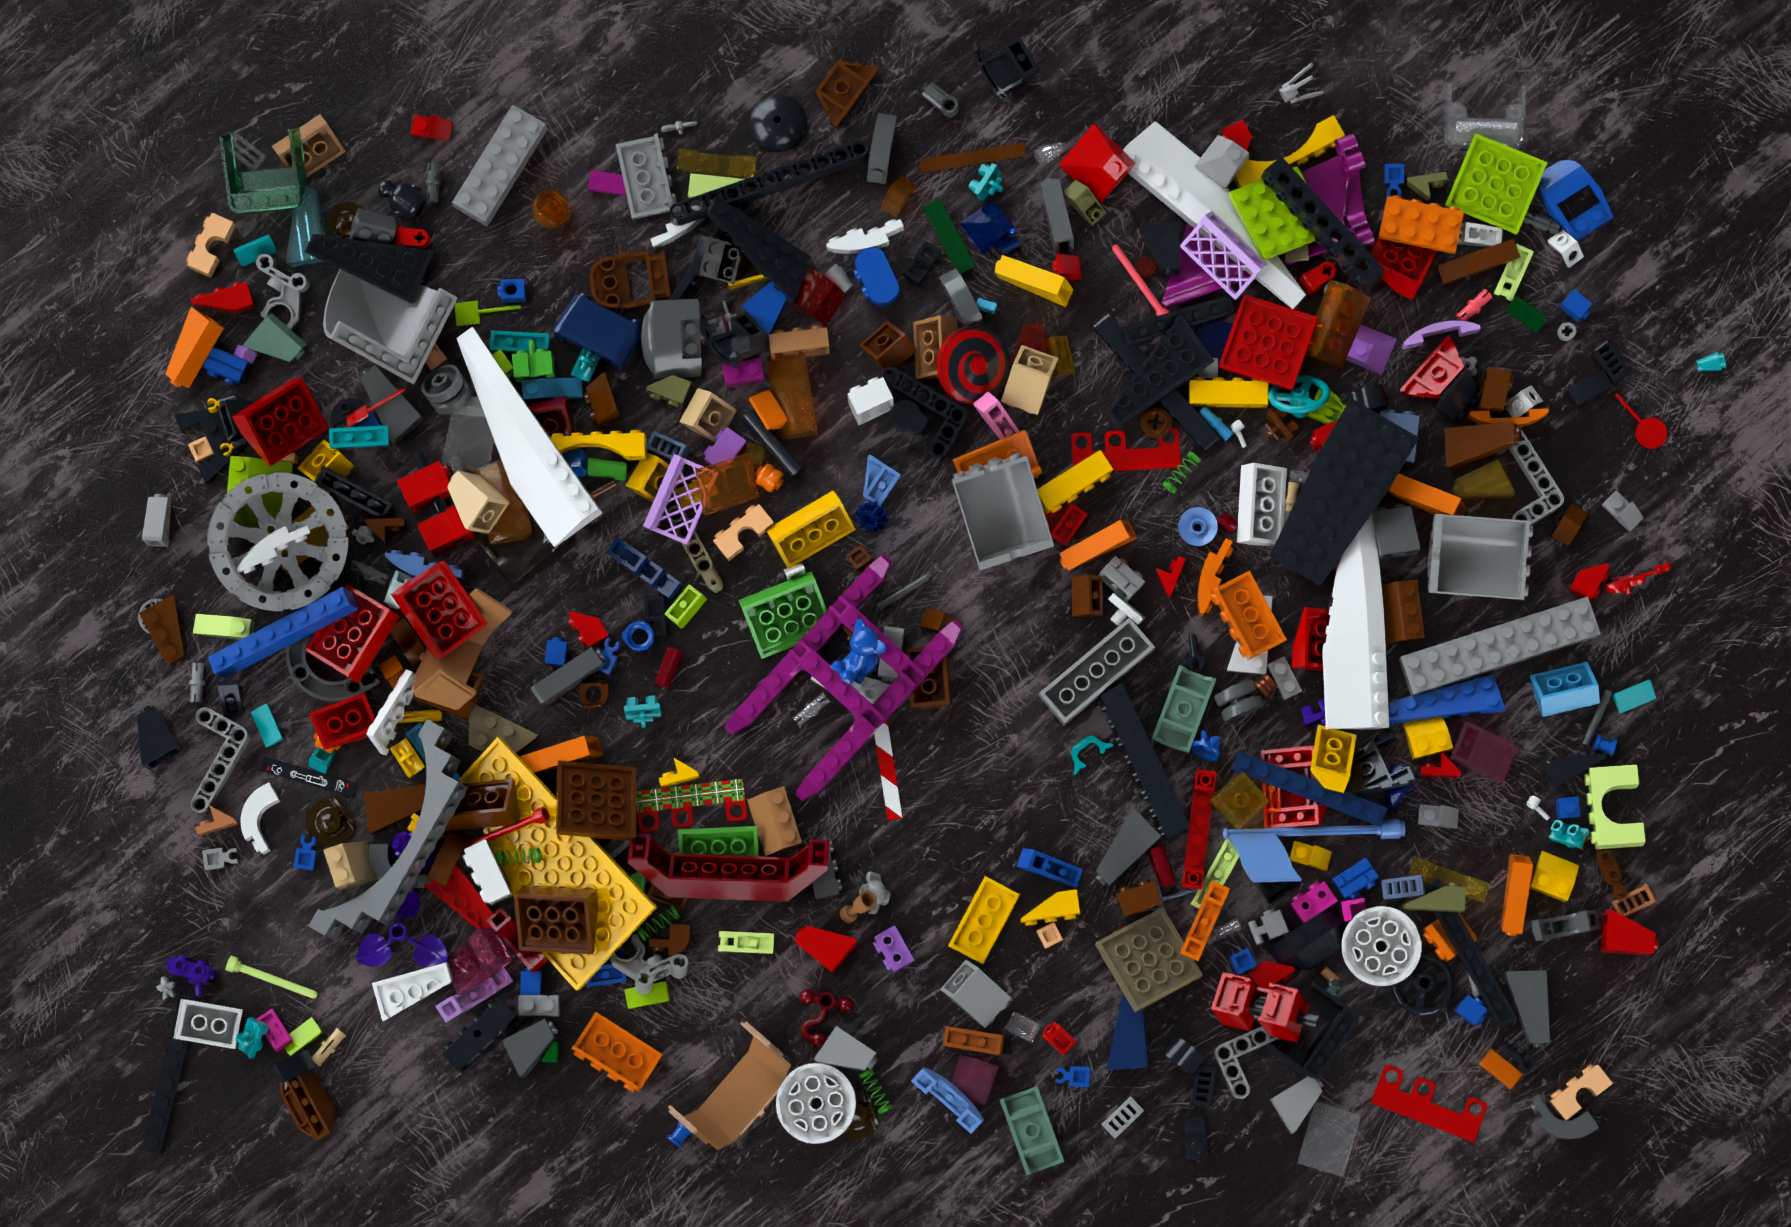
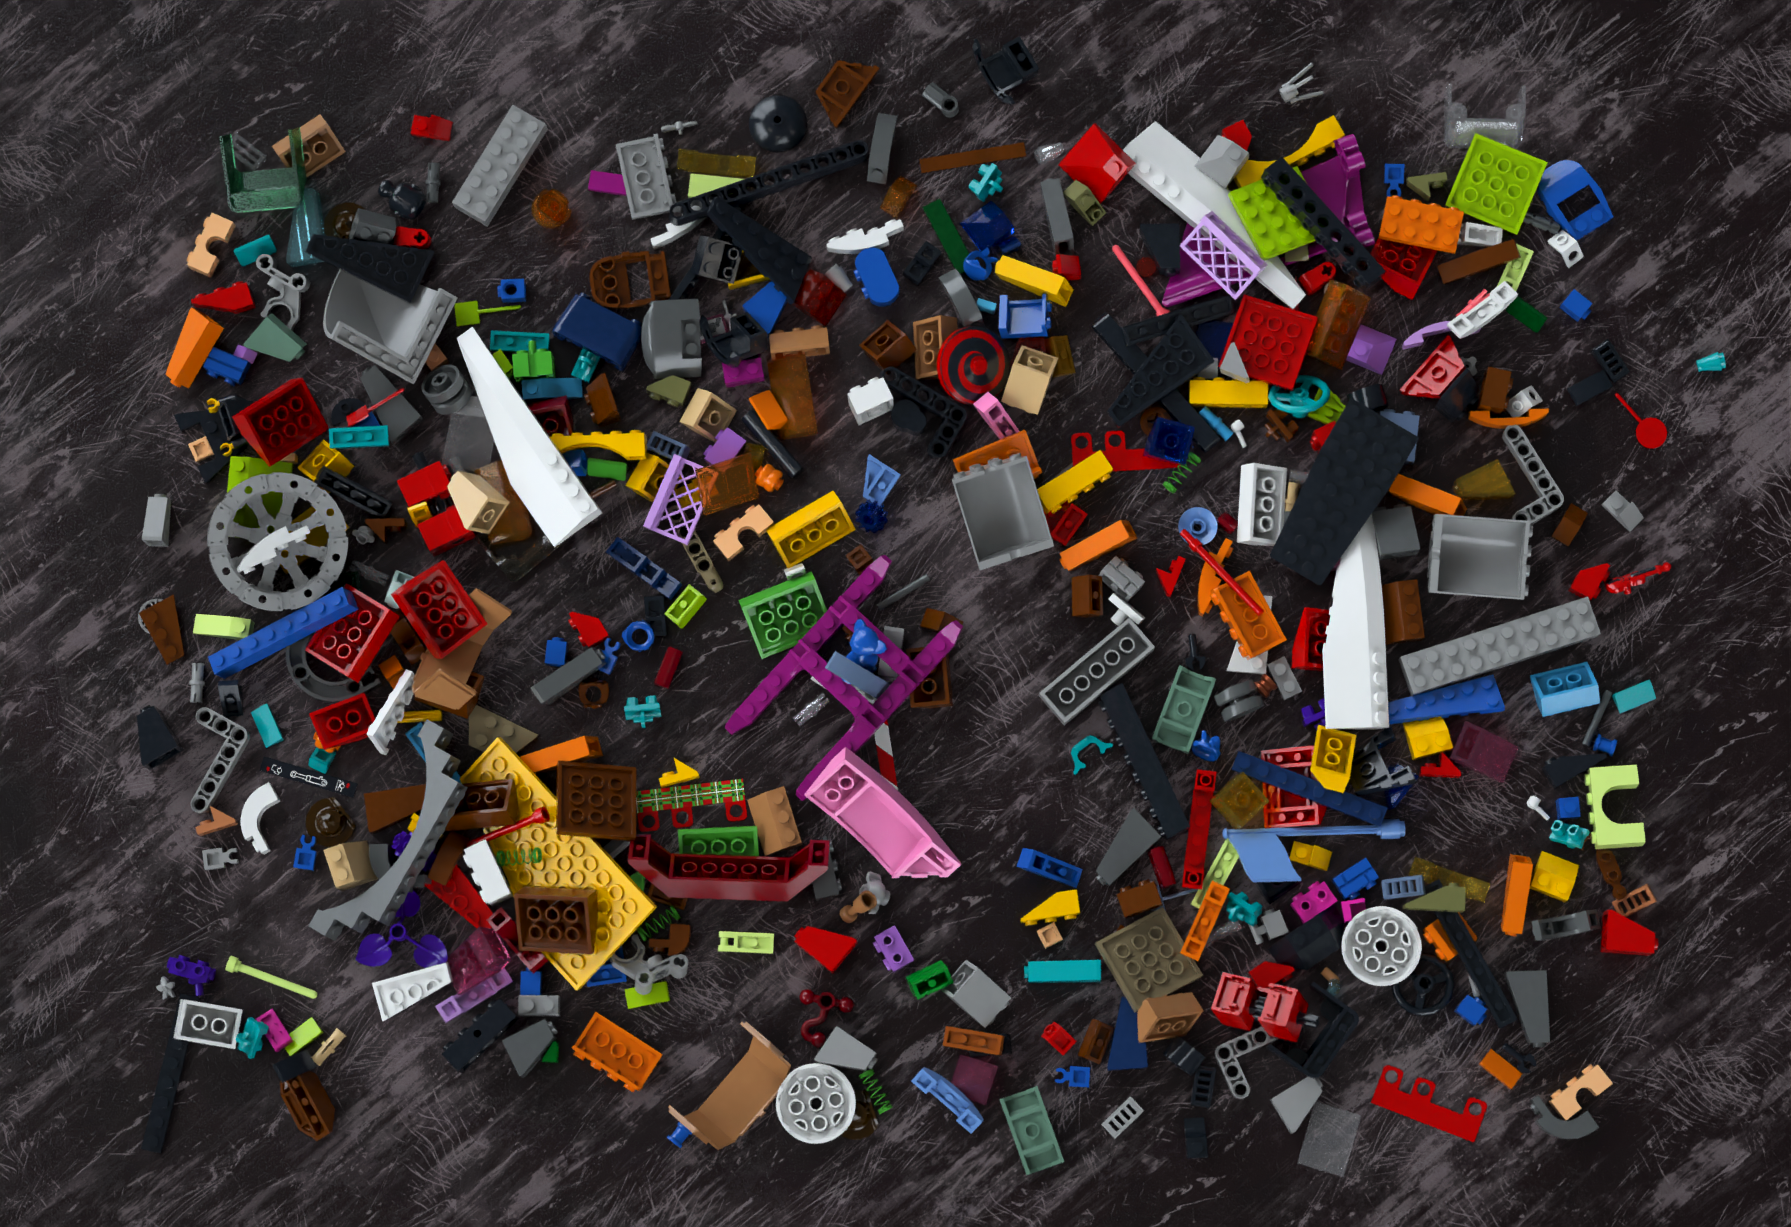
(407, 758): yellow hips -> none
(416, 564): medium blue slope -> none
(420, 513): none -> yellow slope
(857, 675): none -> sand blue slope
(881, 819): none -> bright pink slope
(929, 979): none -> green brick
(973, 268): none -> blue piece
(984, 920): yellow tile -> none
(1022, 1027): clear slope -> none
(1024, 317): none -> panel
(1063, 971): none -> teal slope
(1096, 1041): none -> reddish brown slope
(1167, 1016): none -> medium nougat slope
(1169, 441): none -> clear blue slope
(1197, 547): none -> red bar
(1233, 365): none -> light grey slope
(1242, 910): none -> teal hips
(1242, 961): blue panel -> none
(1438, 816): light grey slope -> none
(1477, 442): reddish brown slope -> none
(1483, 312): none -> white slope
(1571, 335): light grey bush -> none

